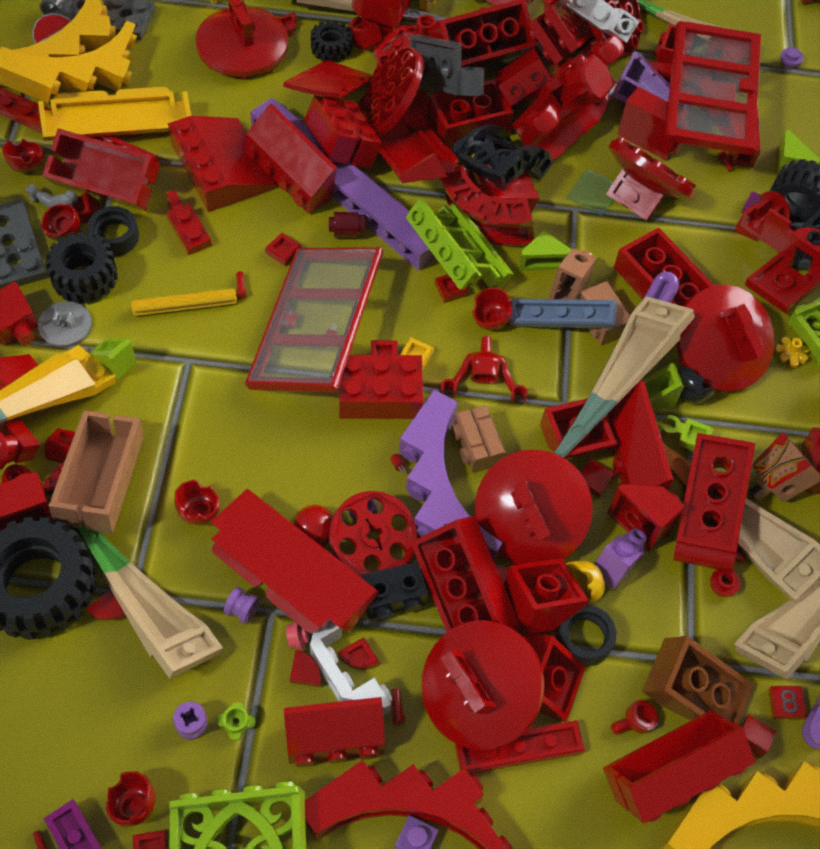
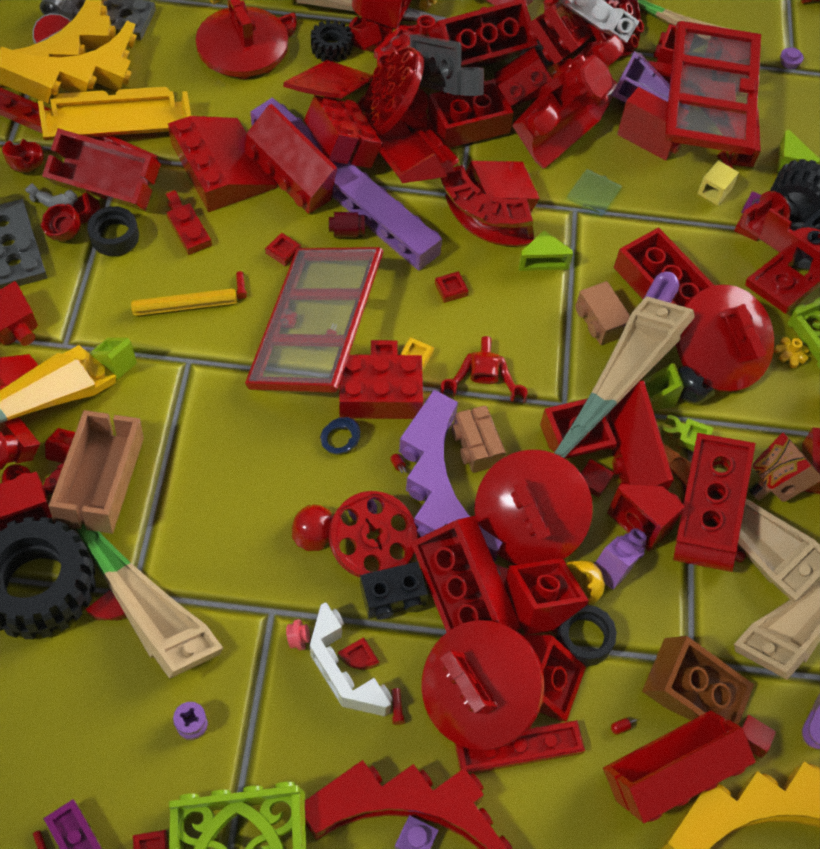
(64, 324): light grey piece -> none
(76, 252): black tyre -> none
(130, 799): red hair -> none
(196, 503): red hair -> none
(236, 711): lime plate -> none
(241, 605): medium lavender wheel -> none
(299, 572): red slope -> none
(305, 670): red tile -> none
(334, 731): red slope -> none
(341, 423): none -> dark blue piece
(459, 245): lime fence -> none
(492, 308): red hair -> none
(507, 161): black fence -> none
(563, 313): sand blue tile -> none
(575, 268): nougat torso -> none
(642, 716): red tile -> none
(644, 180): red bracket -> none
(718, 182): none -> light yellow brick
(722, 589): red plate -> none
(787, 702): red tile -> none

